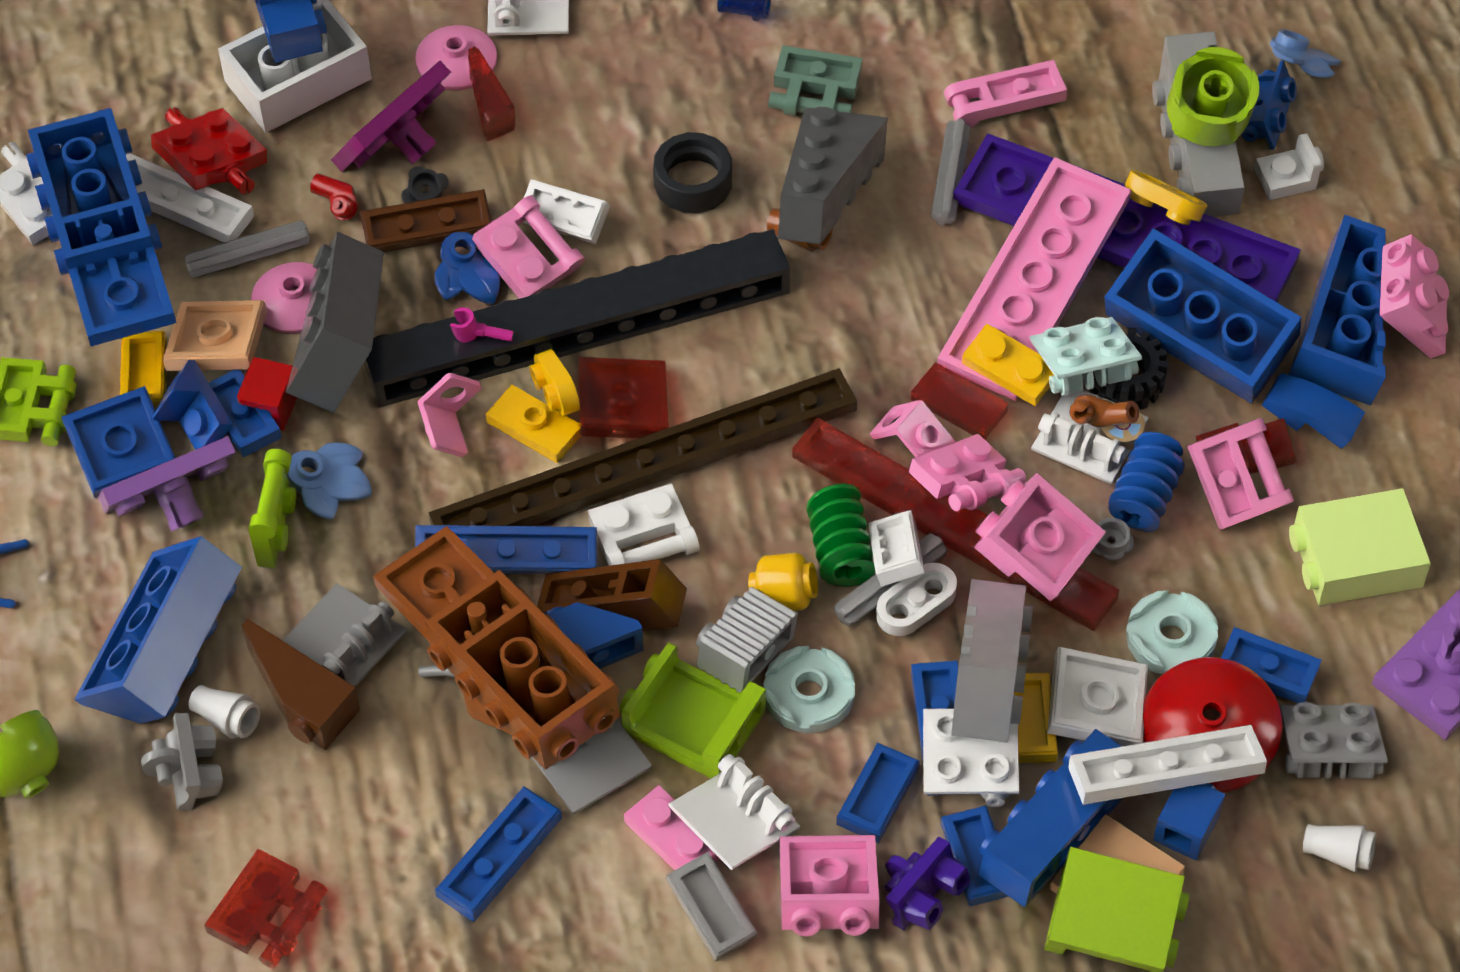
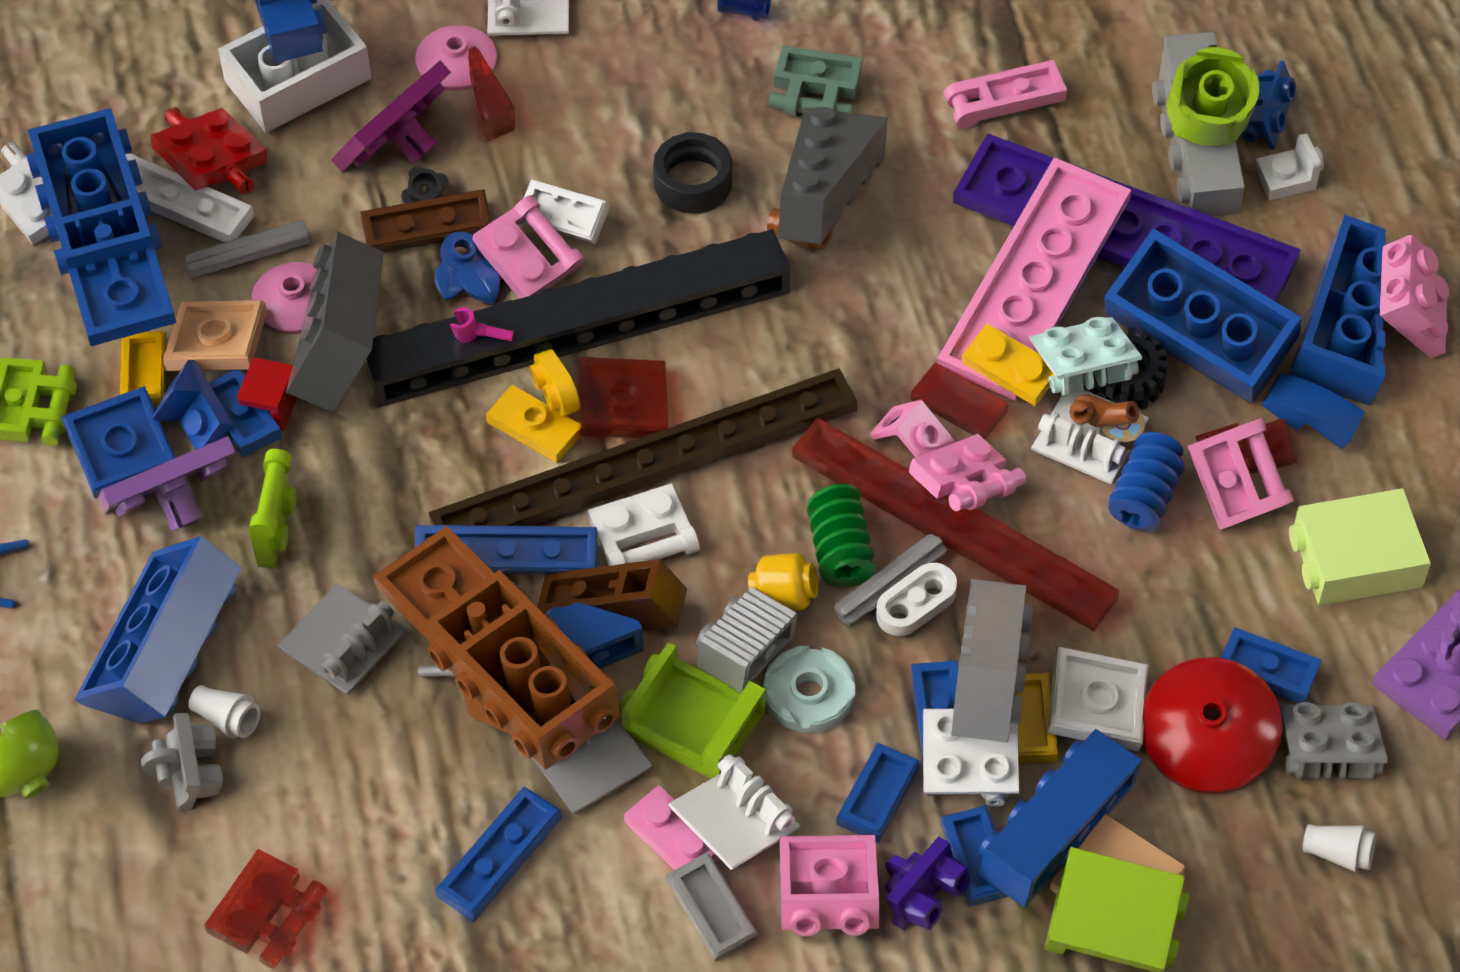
(309, 695): reddish brown slope -> none
(334, 477): medium blue plate -> none
(341, 196): red arm -> none
(440, 413): bright pink bracket -> none
(896, 548): white plate -> none
(950, 171): light grey axle -> none
(1038, 536): bright pink plate -> none
(1120, 533): light grey plate -> none
(1149, 190): yellow plate -> none
(1167, 609): light aqua tile -> none
(1167, 764): white plate -> none
(1189, 819): blue brick -> none
(1294, 49): medium blue plate -> none

